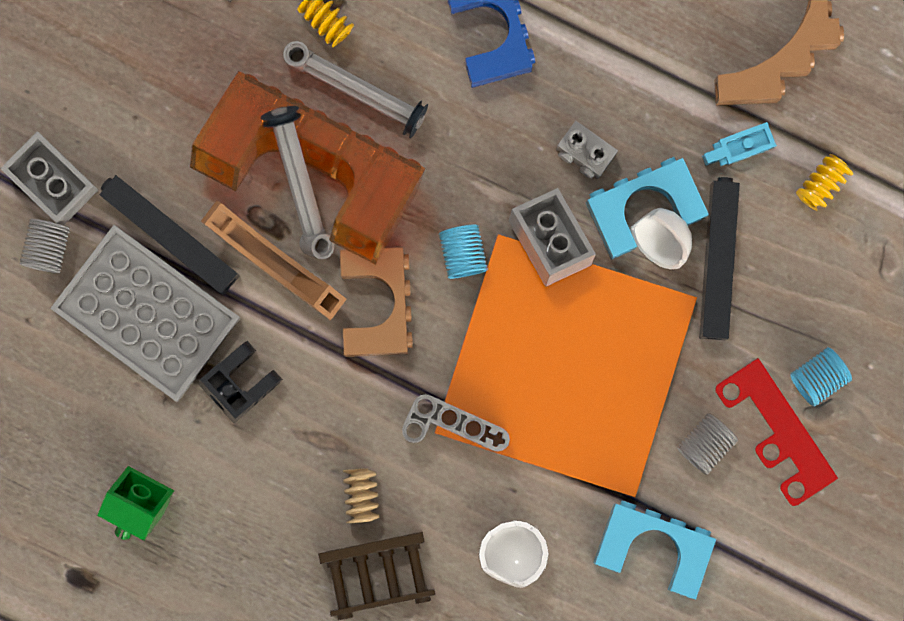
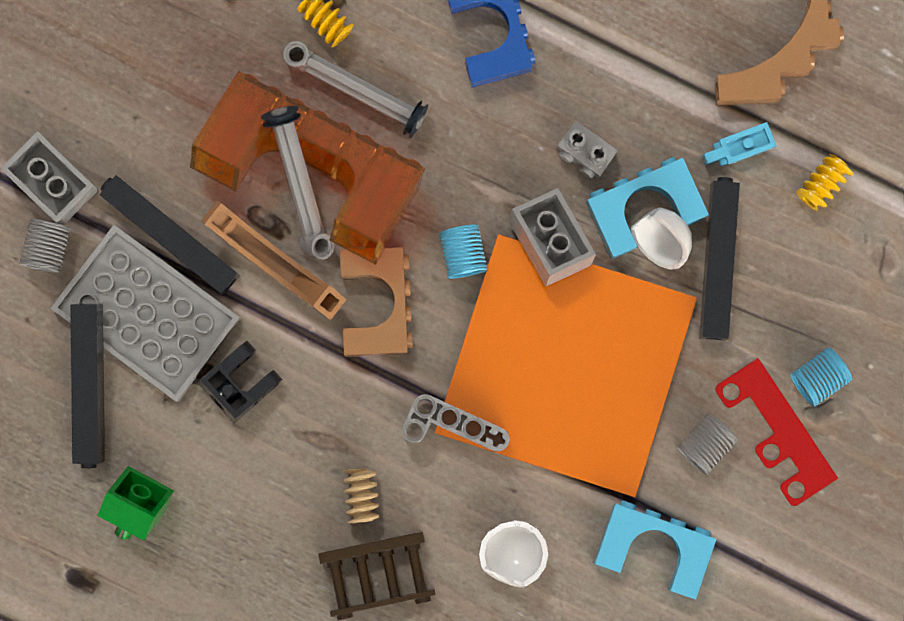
(87, 385): none -> black brick

